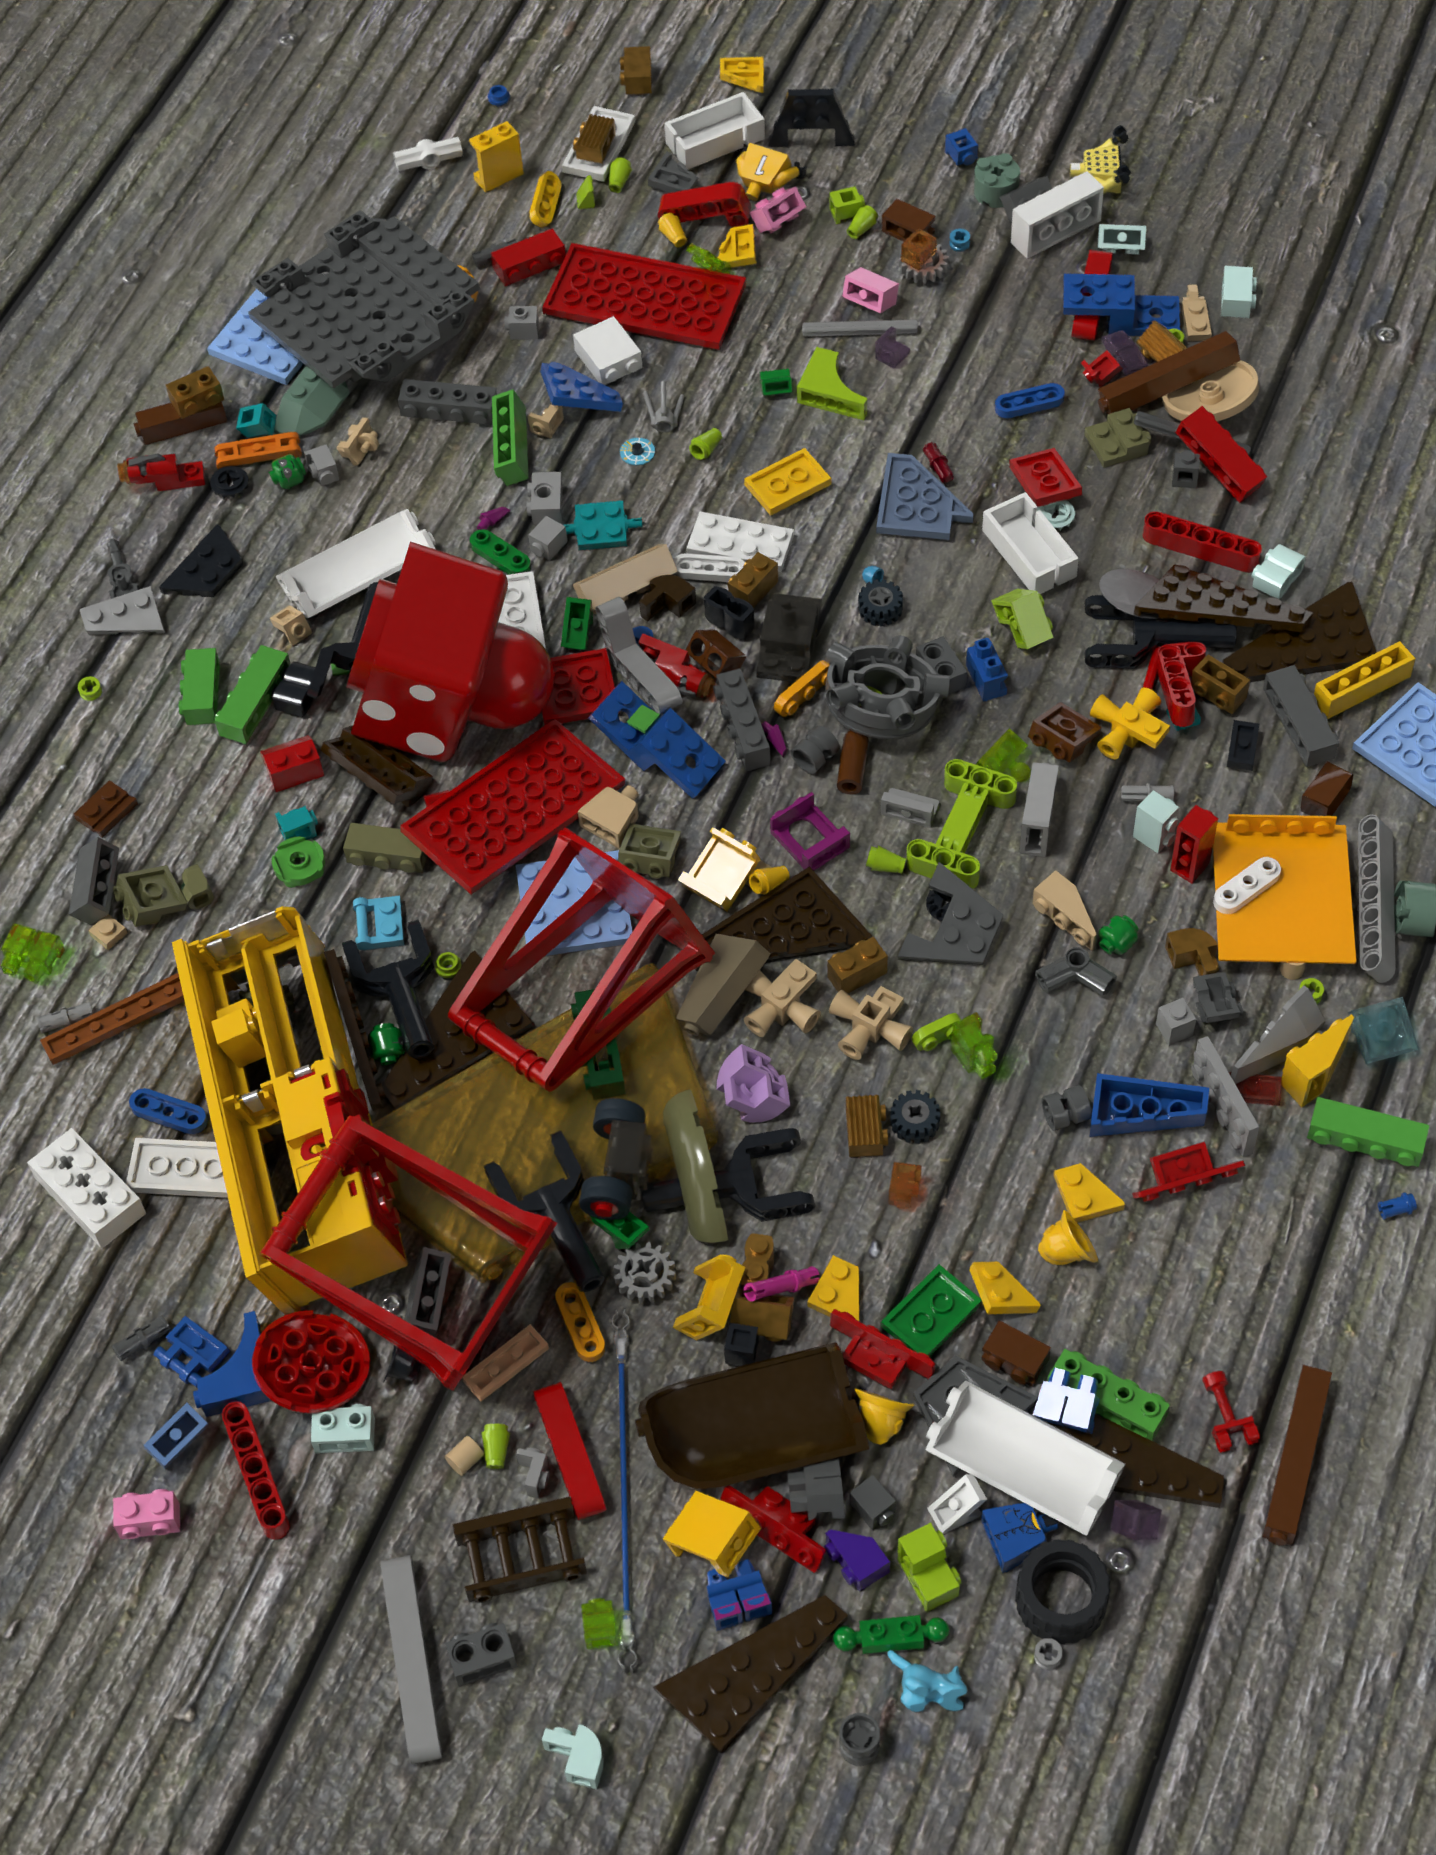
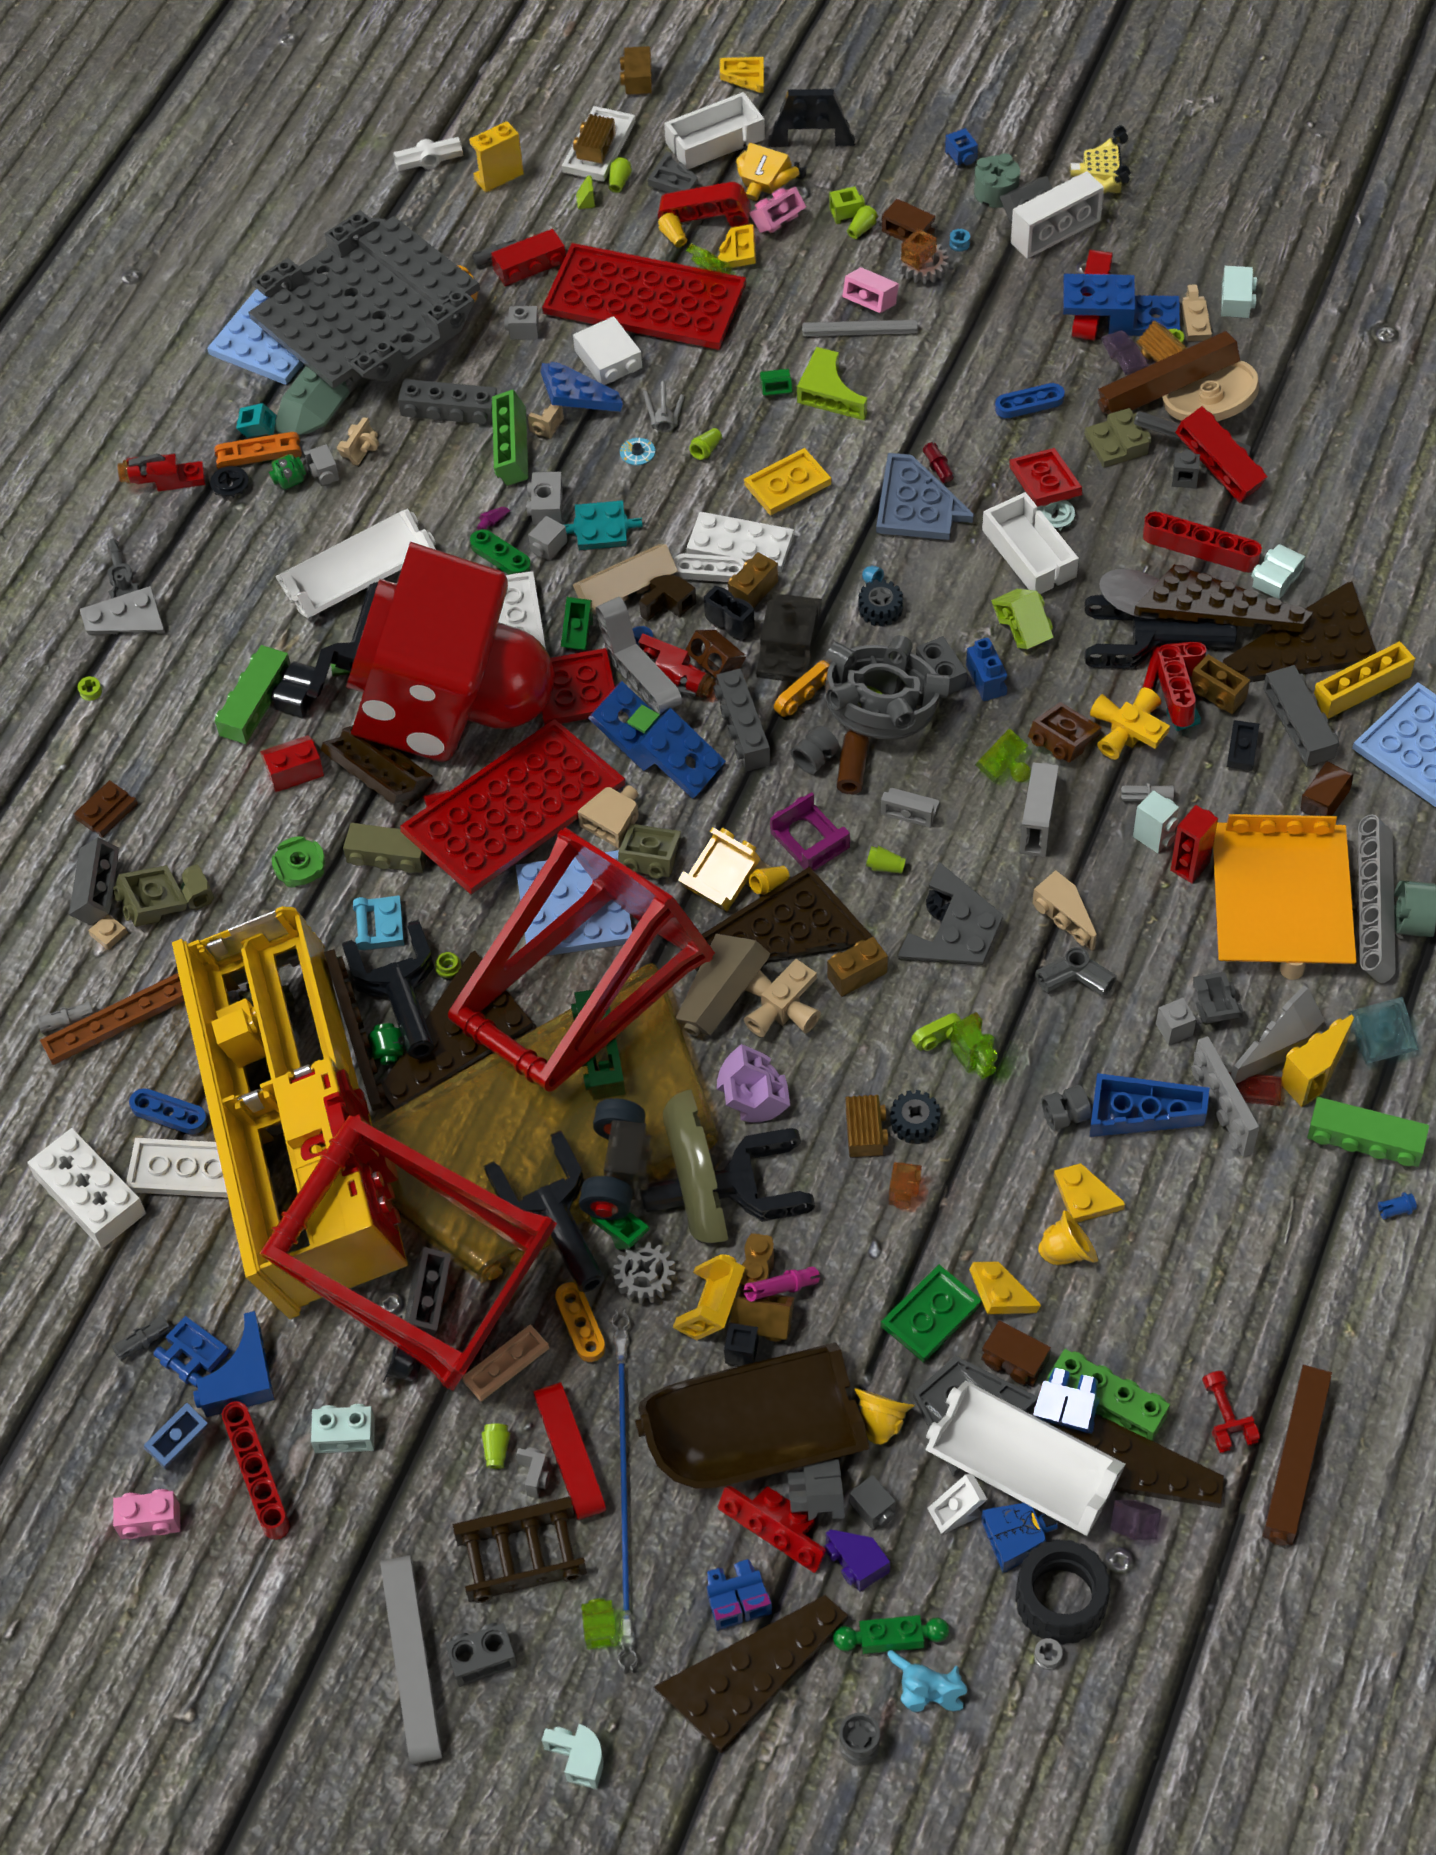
(30, 951): clear neon green hips -> none
(165, 423): reddish brown brick -> none
(195, 392): pearl gold brick -> none
(200, 686): bright green brick -> none
(206, 567): black wing -> none
(292, 623): tan bracket -> none
(297, 823): teal brick -> none
(314, 1340): red brick -> none
(464, 1455): tan piece -> none
(498, 95): blue plate -> none
(545, 199): yellow plate -> none
(712, 1532): yellow panel -> none
(776, 737): magenta bar -> none
(837, 1289): yellow wing -> none
(870, 1021): tan brick -> none
(877, 1354): red bracket -> none
(889, 350): clear purple panel -> none
(924, 1564): lime brick -> none
(975, 790): lime beam -> none
(1101, 369): red bracket -> none
(1118, 935): green head -> none
(1121, 237): light aqua brick -> none
(1182, 1167): red bracket -> none
(1192, 947): pearl gold brick -> none
(1243, 893): white plate -> none
(1312, 983): lime bush -> none

